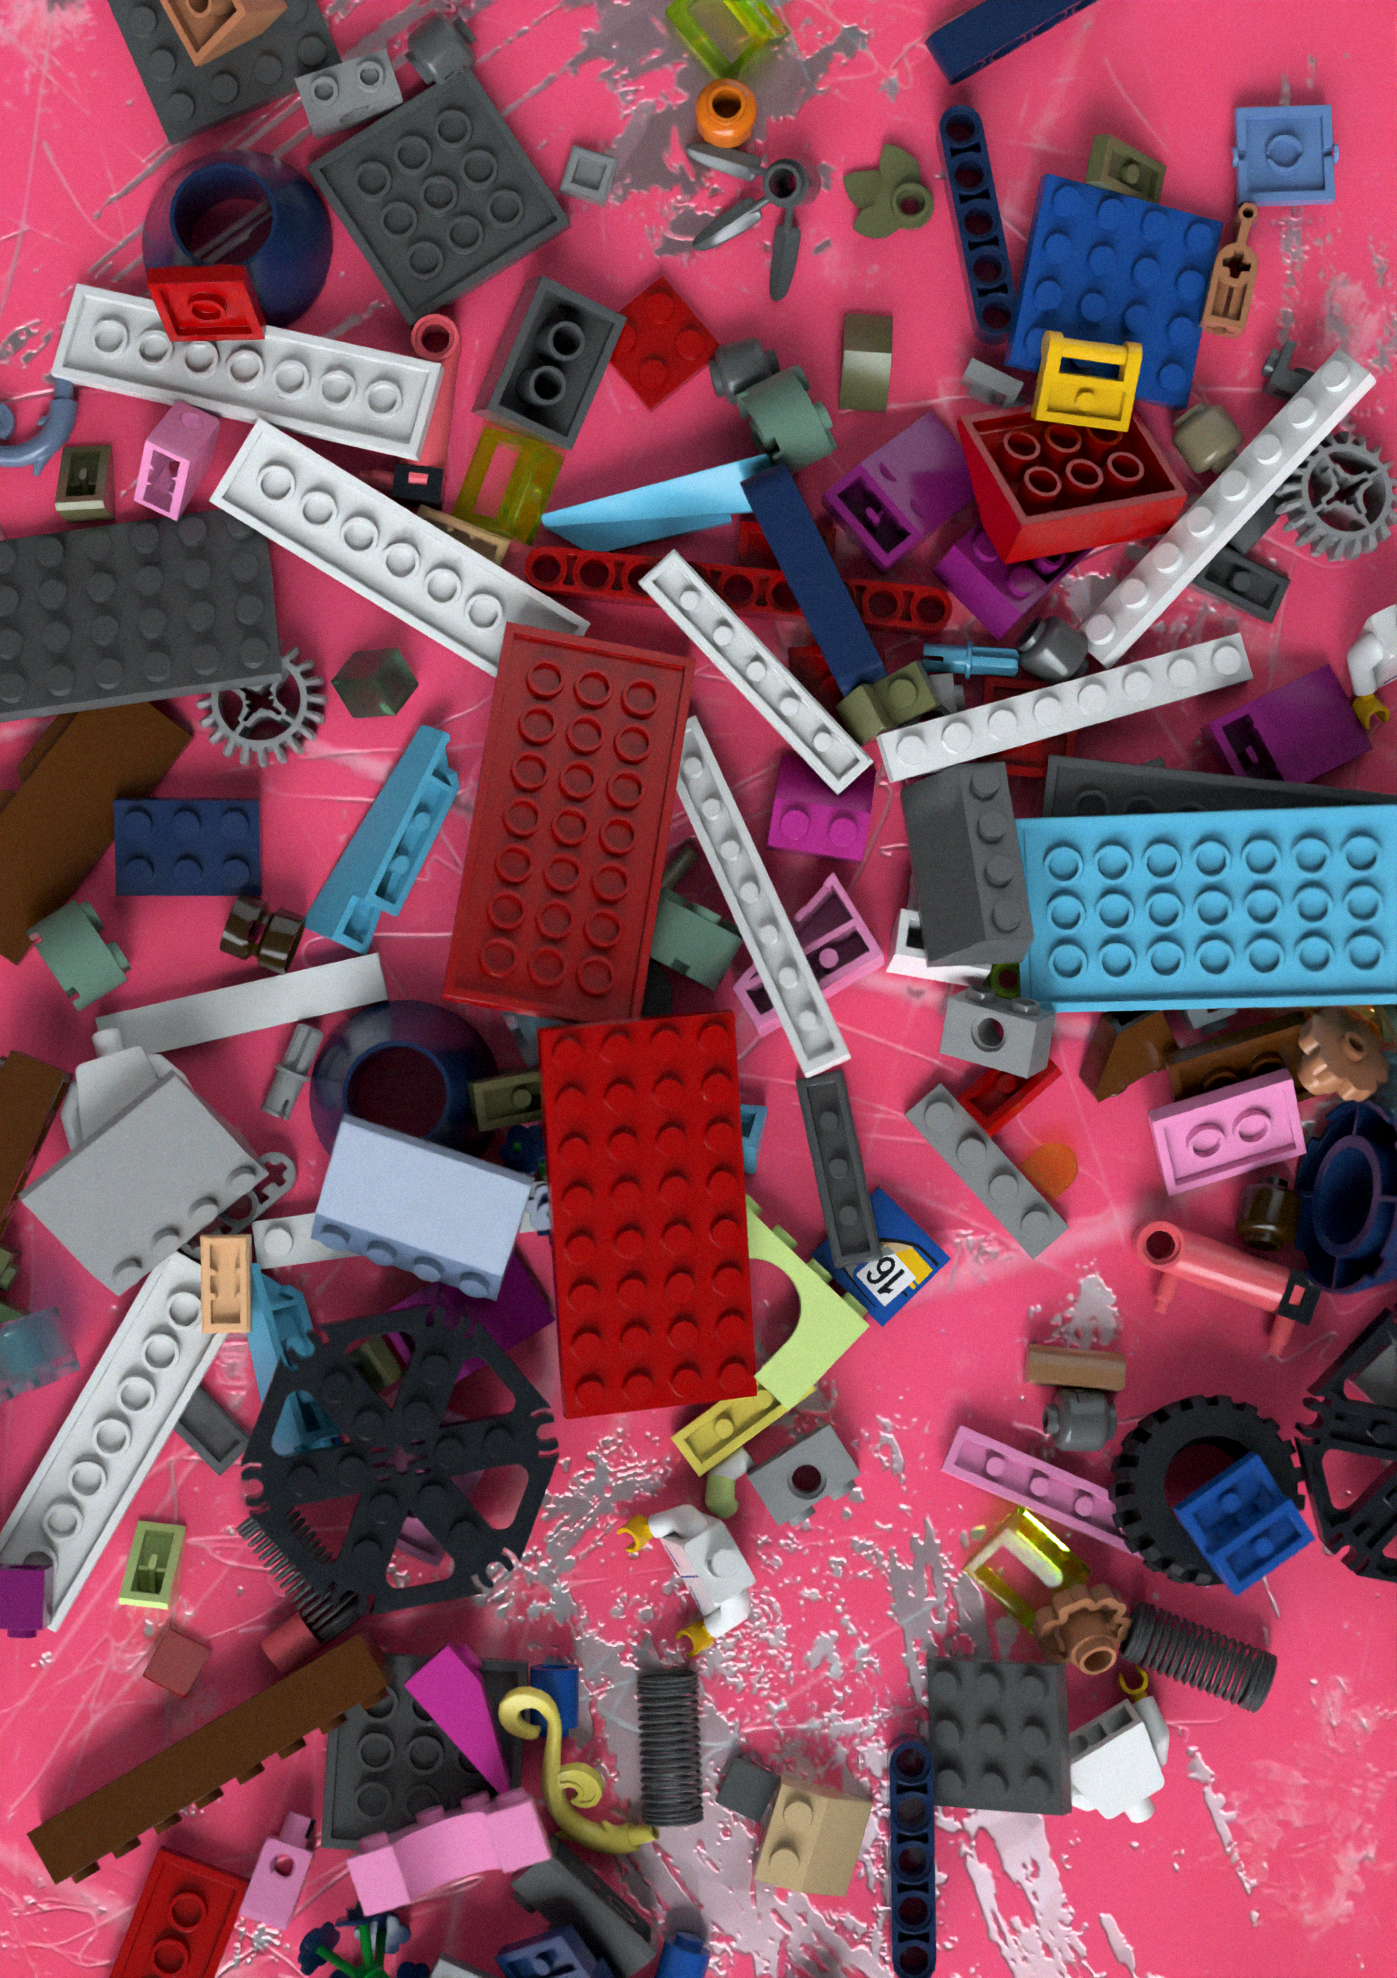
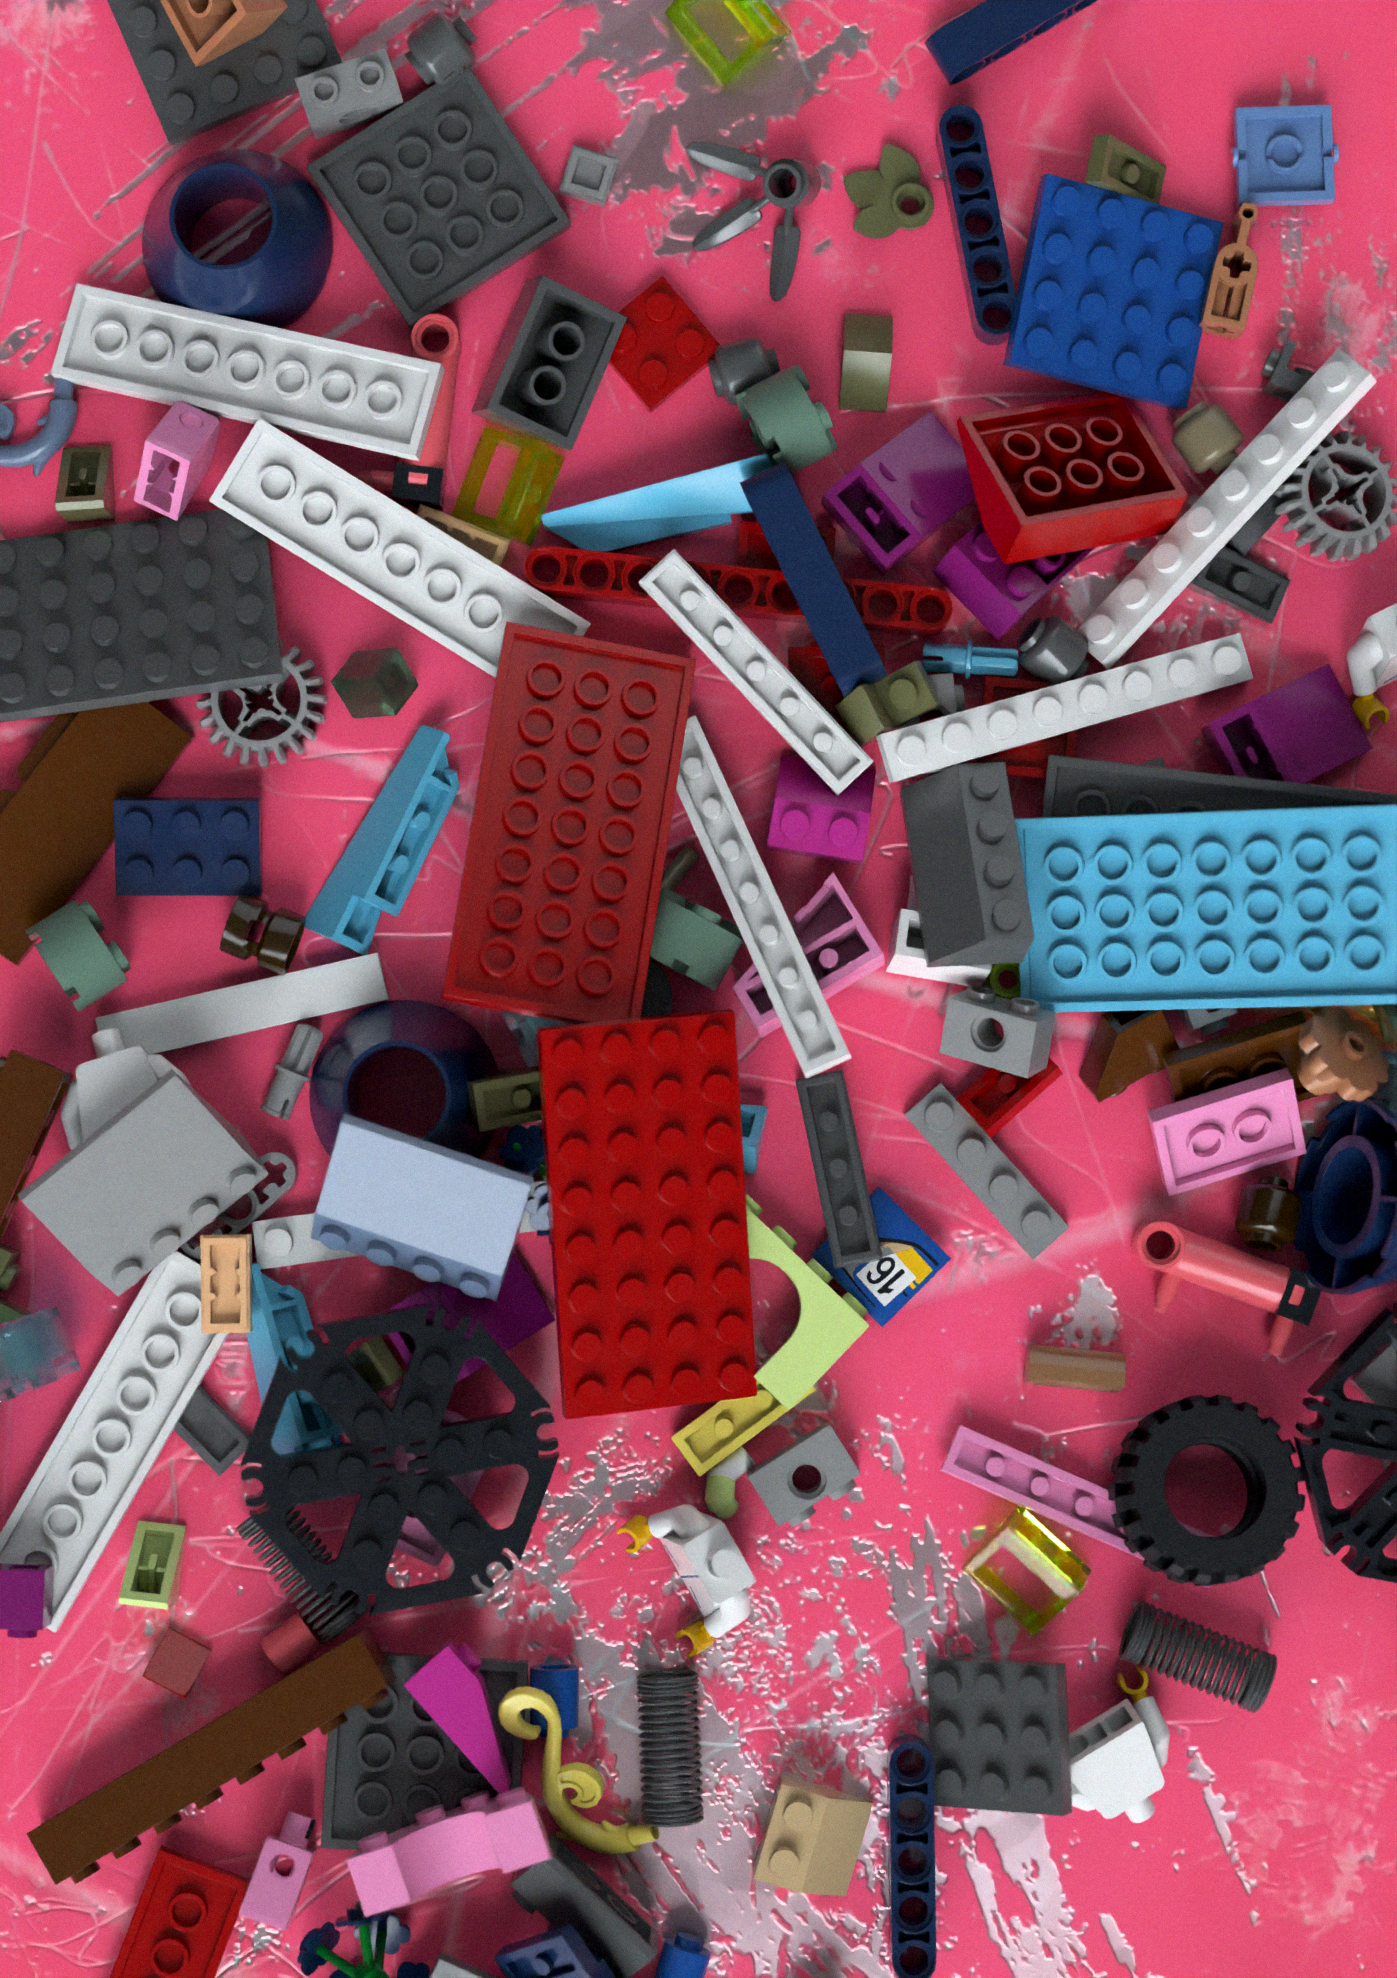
(206, 303): red plate -> none
(726, 113): orange head -> none
(747, 1788): dark grey tile -> none
(990, 384): light grey bracket -> none
(1051, 1168): tile -> none
(1080, 1419): dark grey head -> none
(1082, 397): yellow plate -> none
(1083, 1627): nougat plant -> none
(1243, 1523): blue slope -> none

